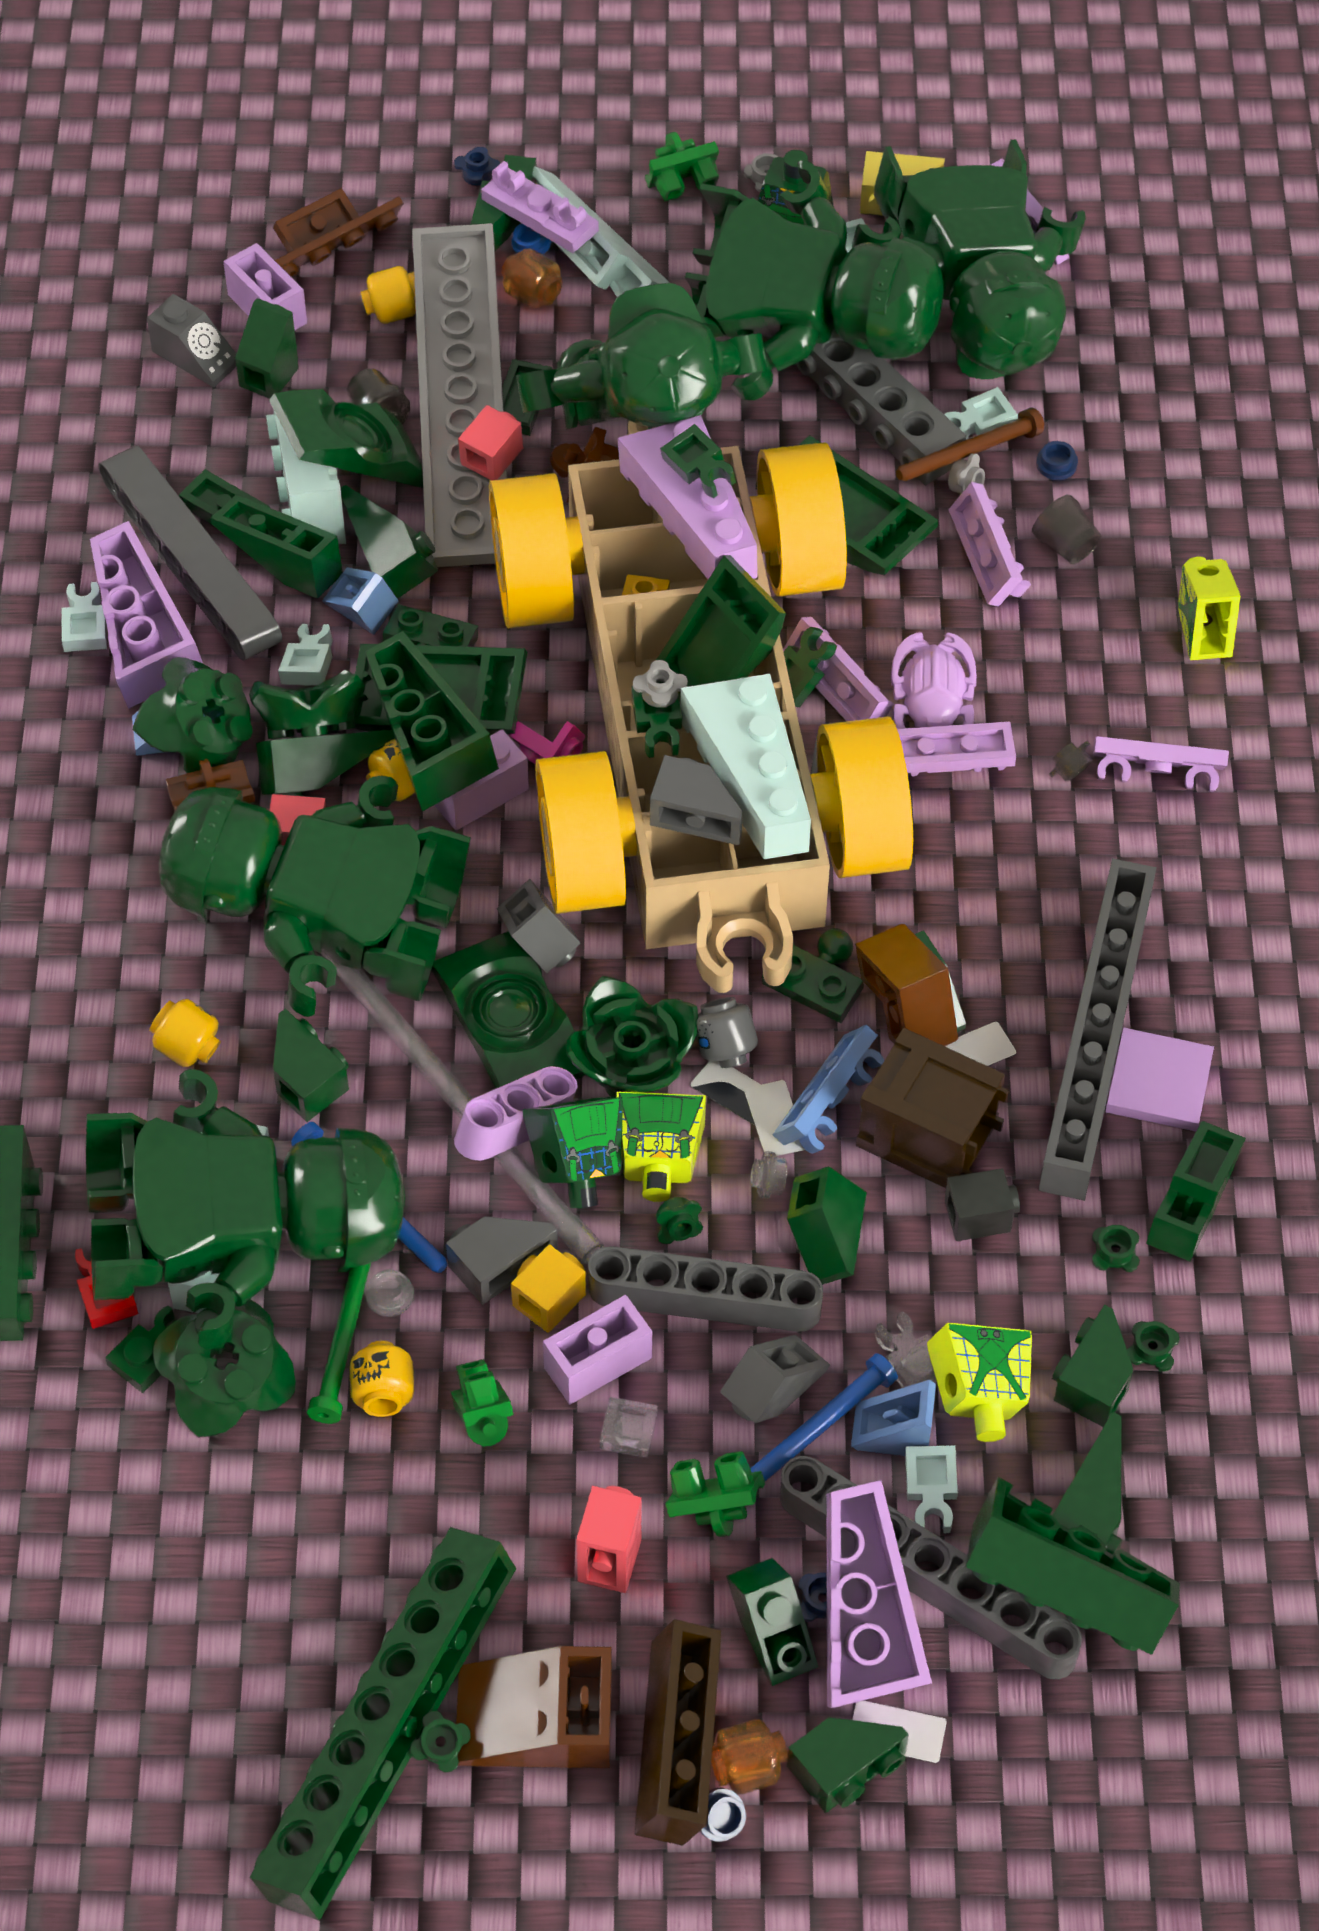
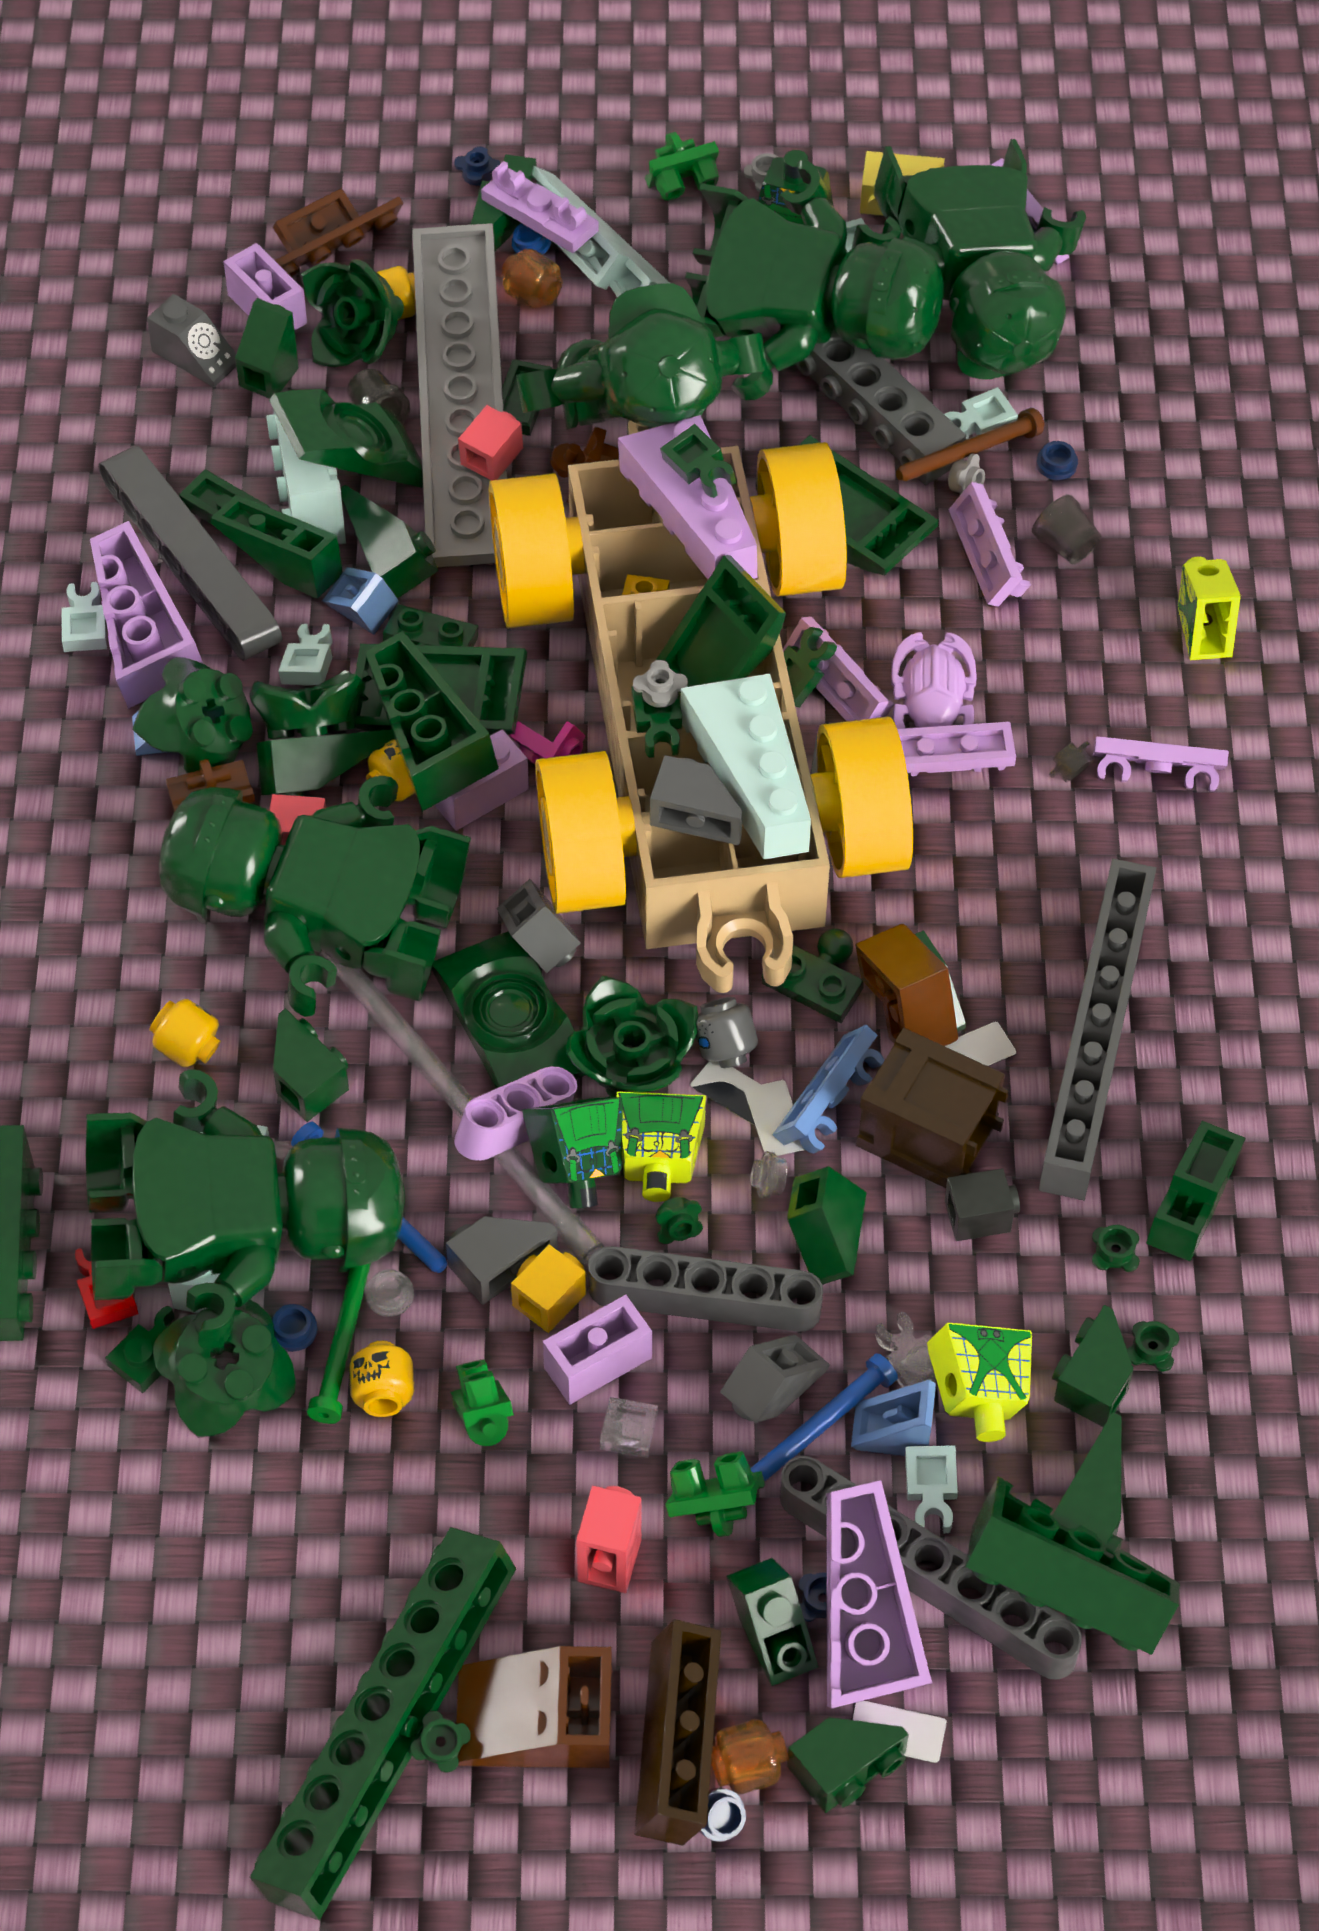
(294, 1327): none -> dark blue plate
(355, 310): none -> dark green brick
(1159, 1079): lavender tile -> none

